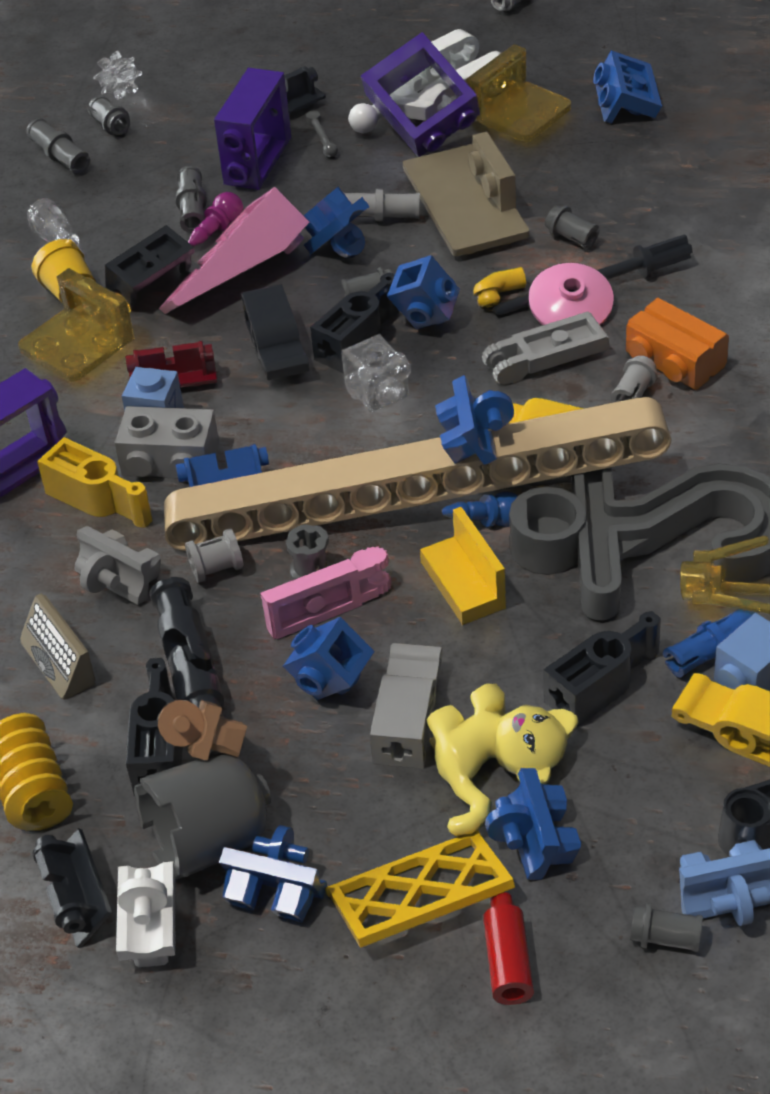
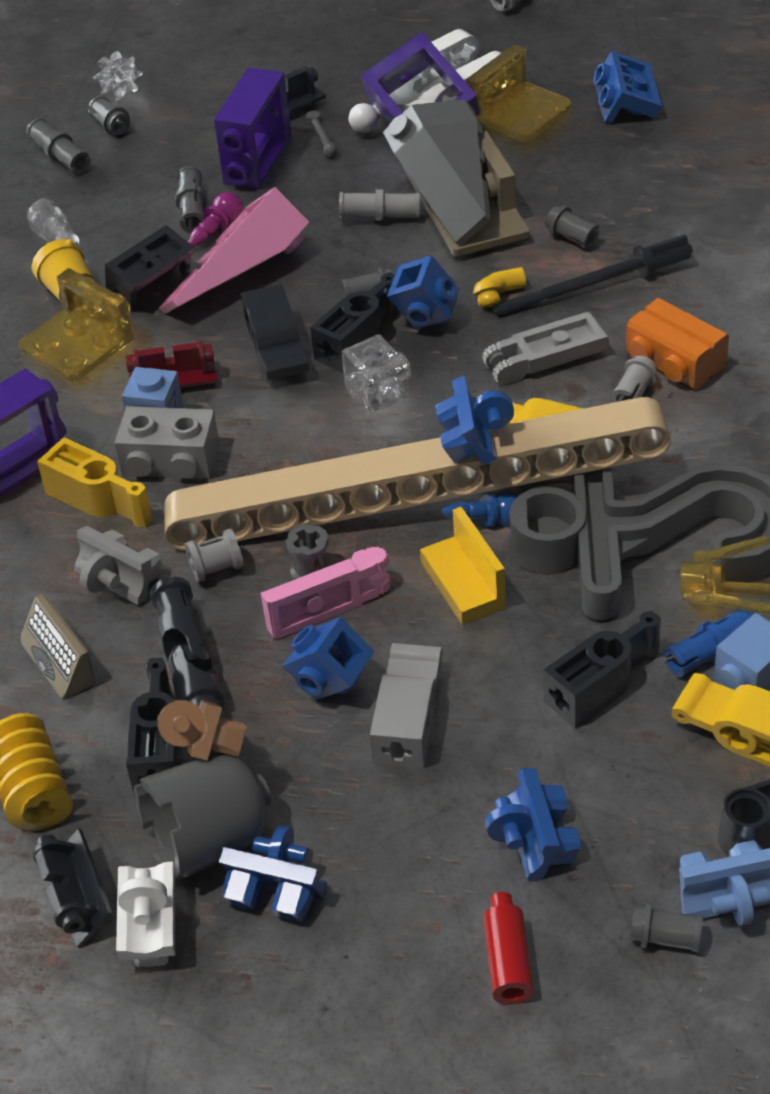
(239, 462): blue hinge -> none
(332, 221): blue hips -> none
(405, 915): yellow window -> none
(444, 160): none -> dark grey wedge
(517, 739): light yellow animal -> none
(552, 301): bright pink dish -> none

